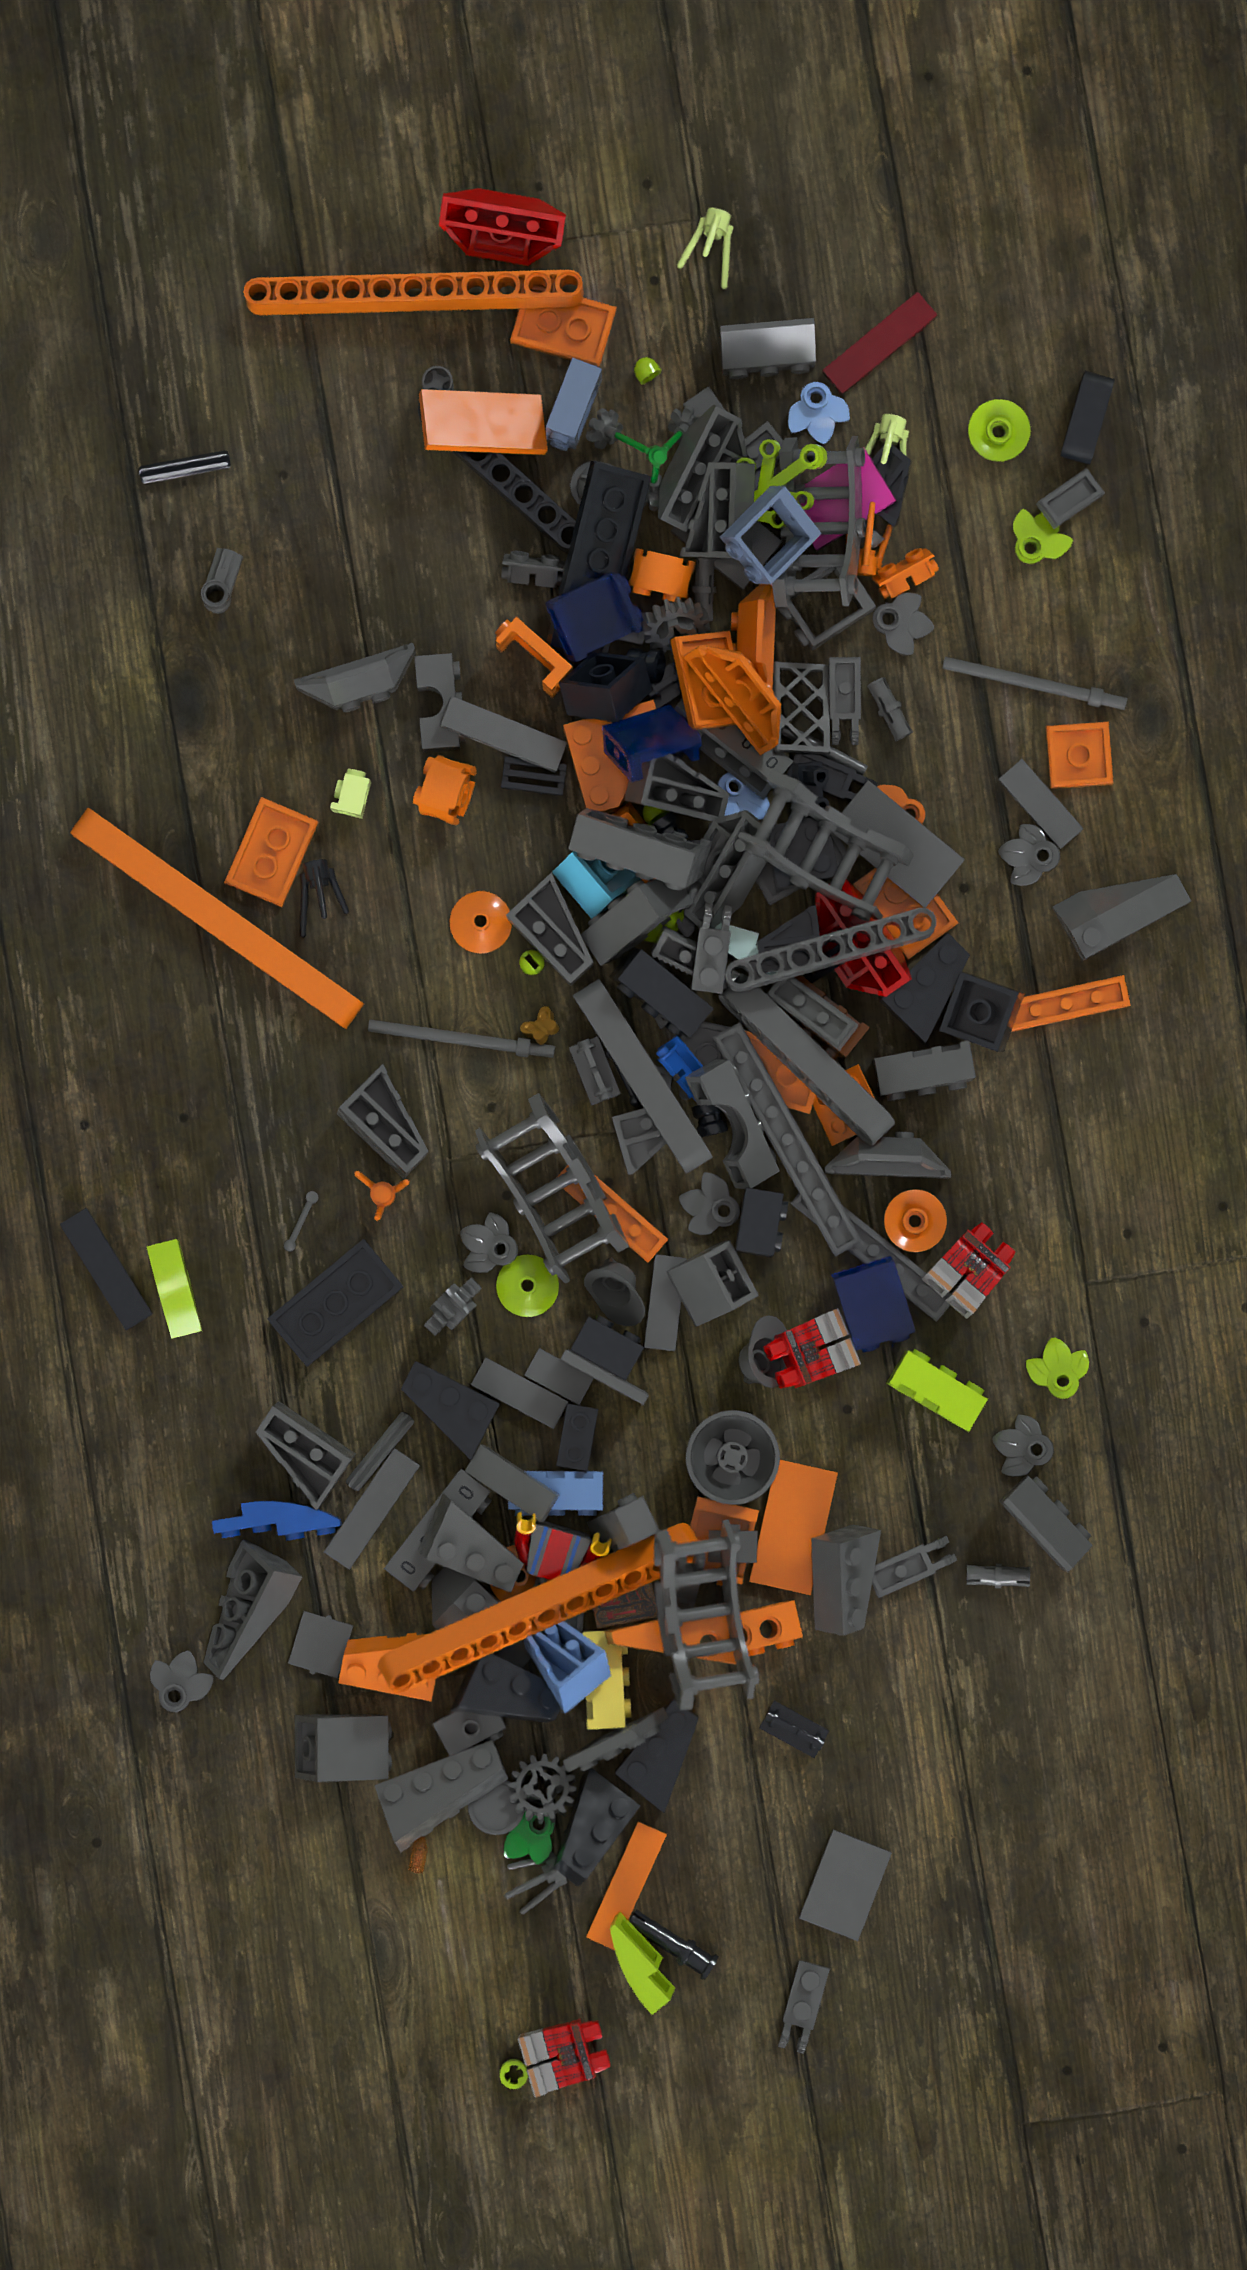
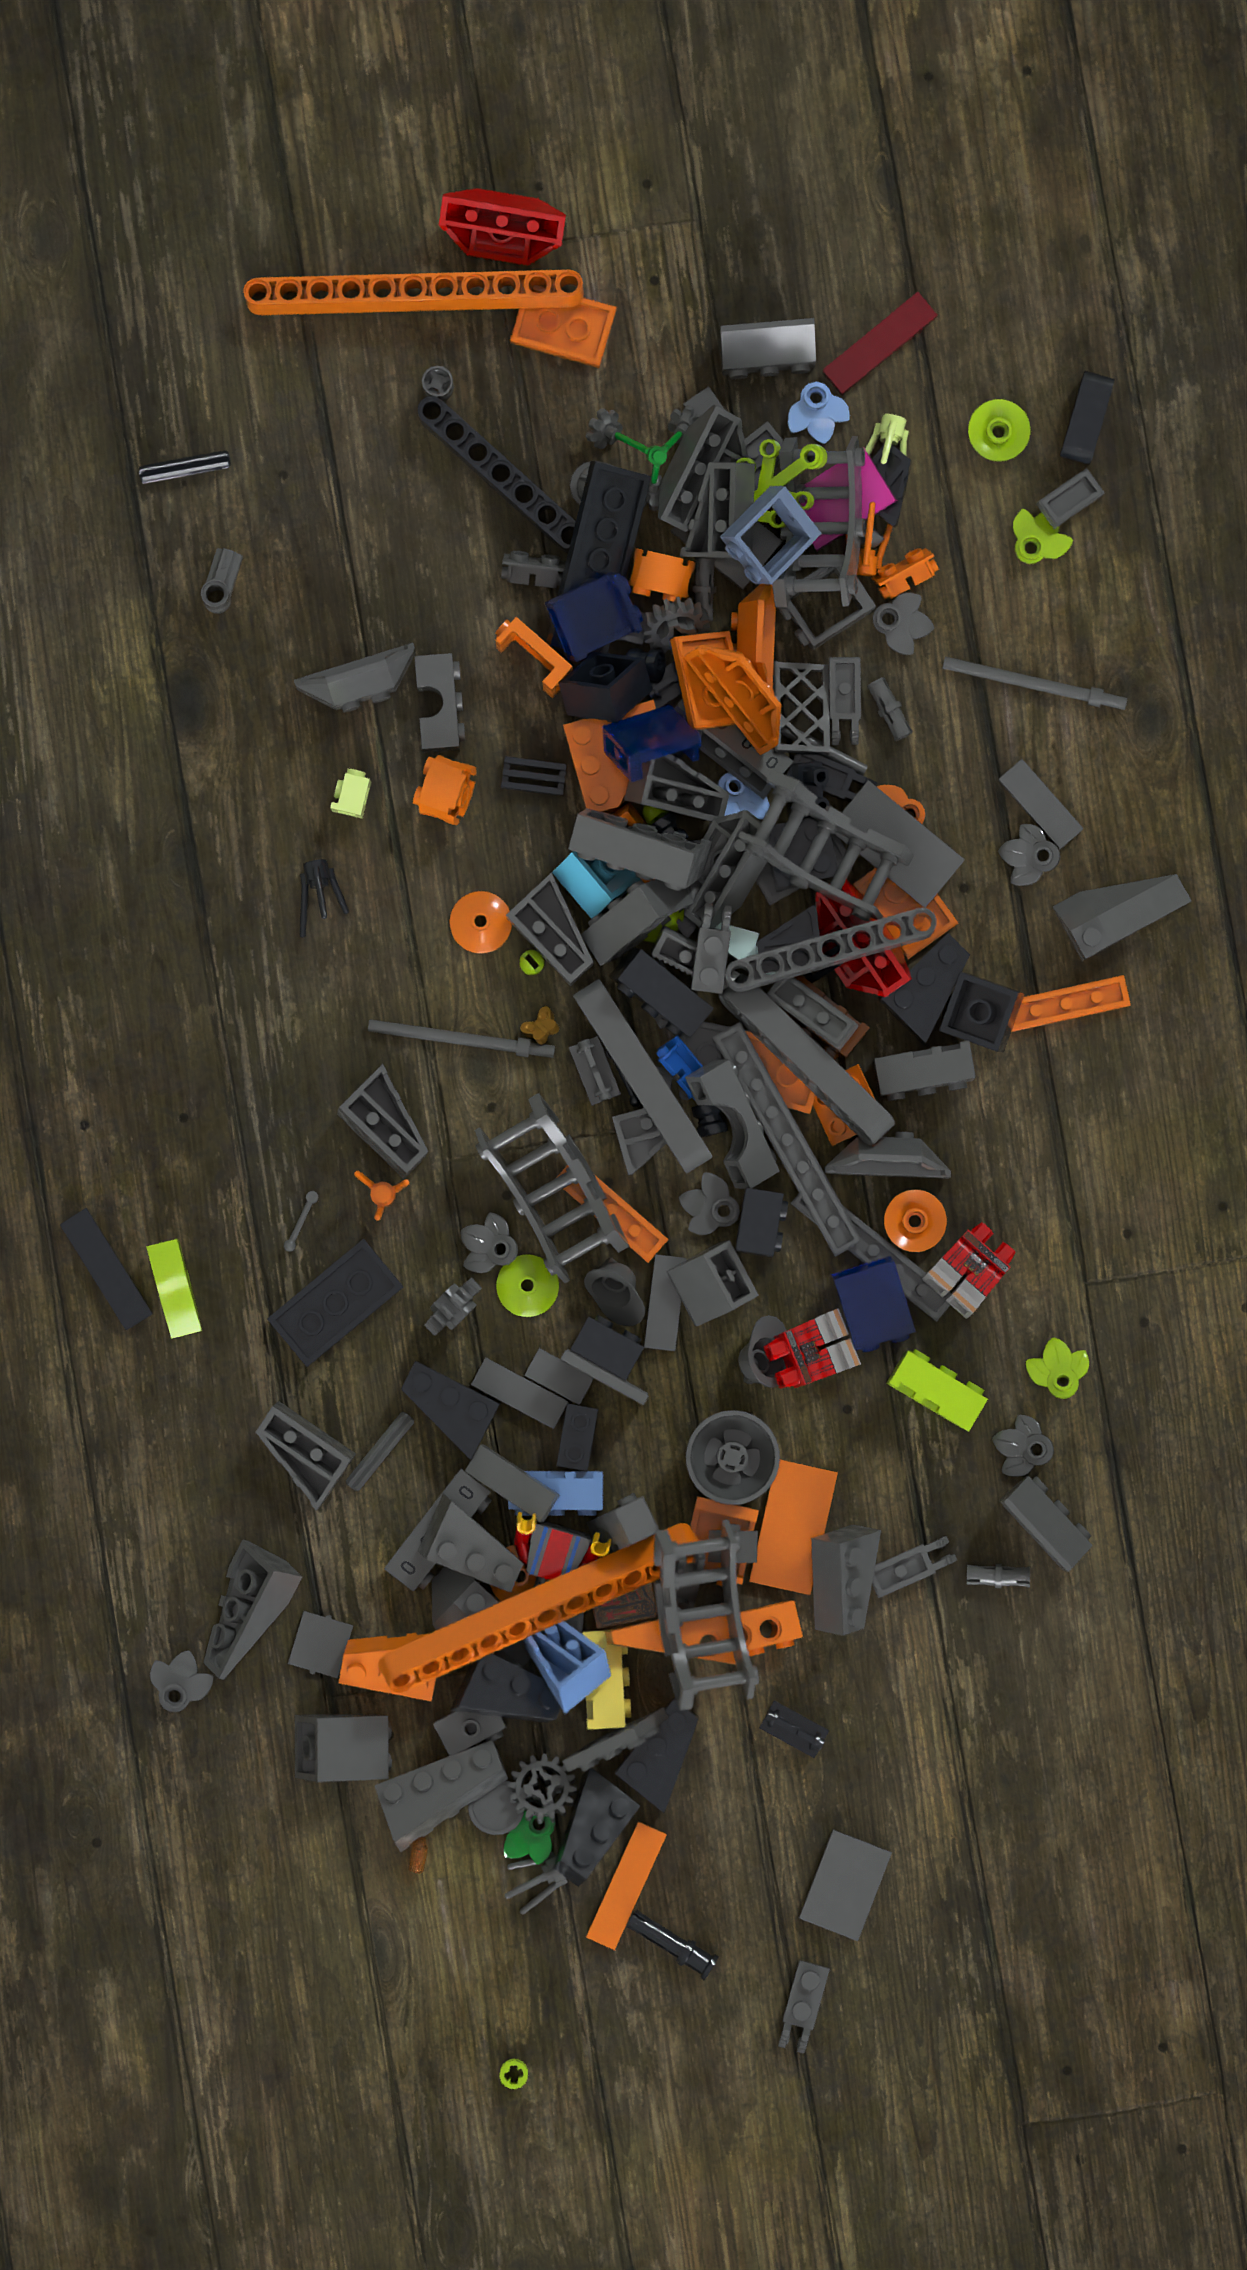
(217, 918): orange beam -> none
(271, 852): orange tile -> none
(290, 1519): blue slope -> none
(372, 1508): dark grey tile -> none
(483, 422): orange tile -> none
(503, 734): dark grey tile -> none
(572, 2054): hips -> none
(573, 404): sand blue window -> none
(640, 1965): lime slope -> none
(646, 370): lime hinge -> none
(715, 225): yellowish green plant -> none
(1079, 755): orange tile -> none

